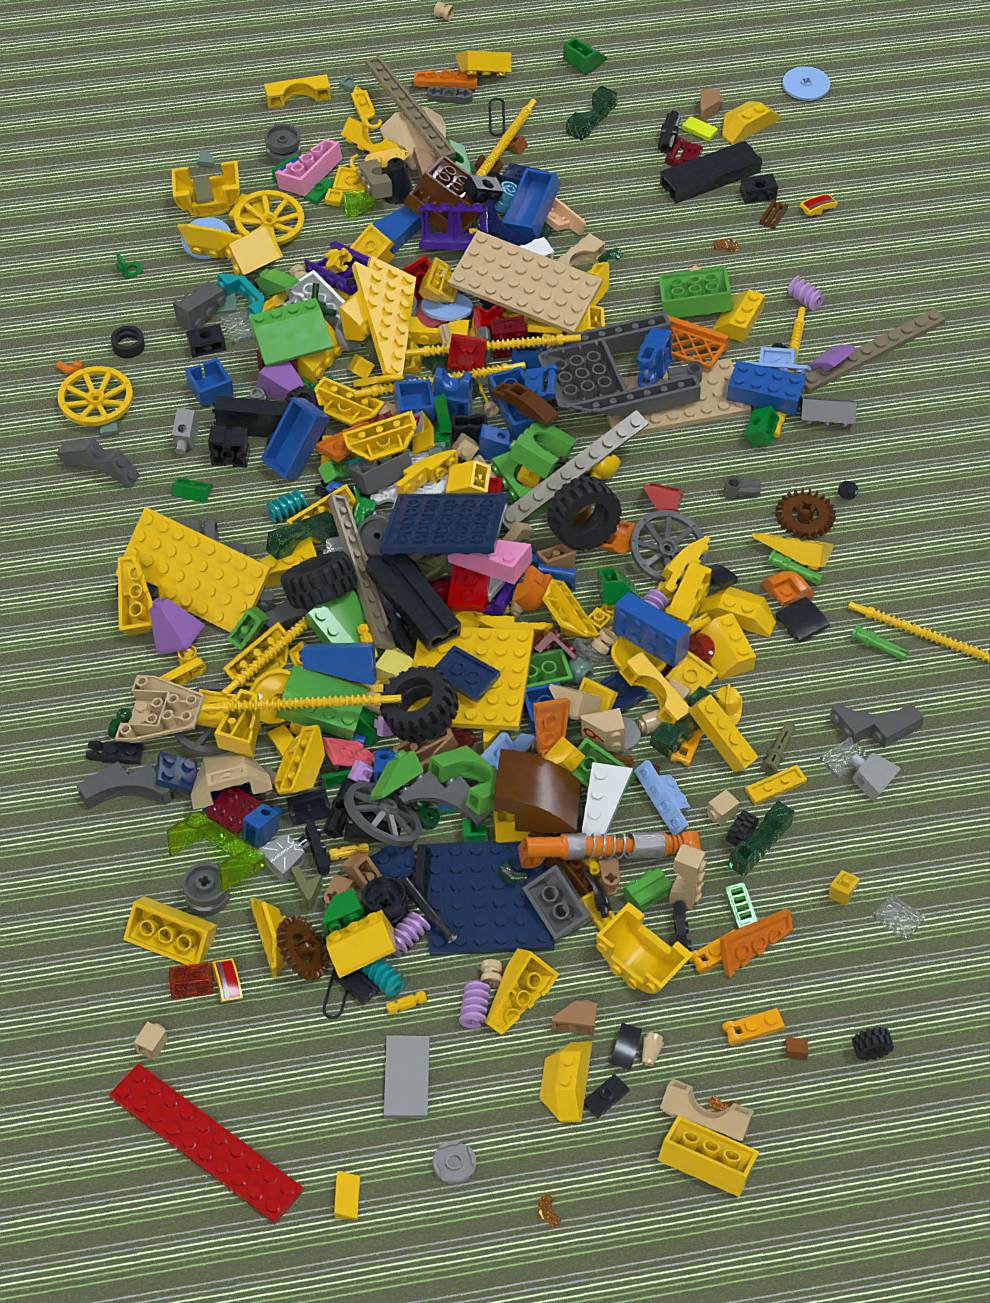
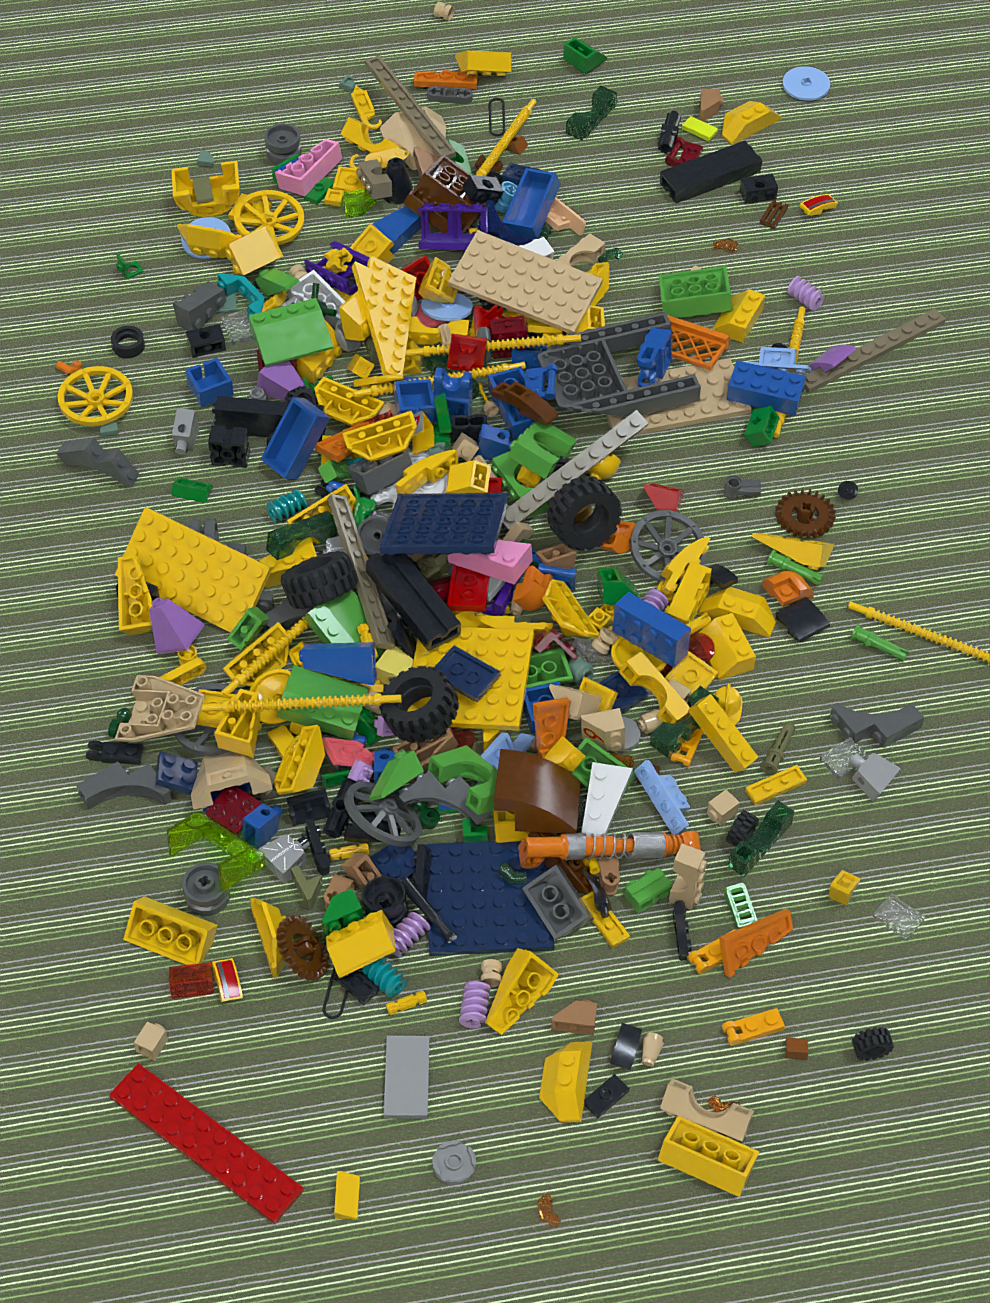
(315, 87): yellow arch -> none
(638, 953): yellow cylinder -> none
(693, 367): dark grey piece -> none
(828, 411): slope -> none

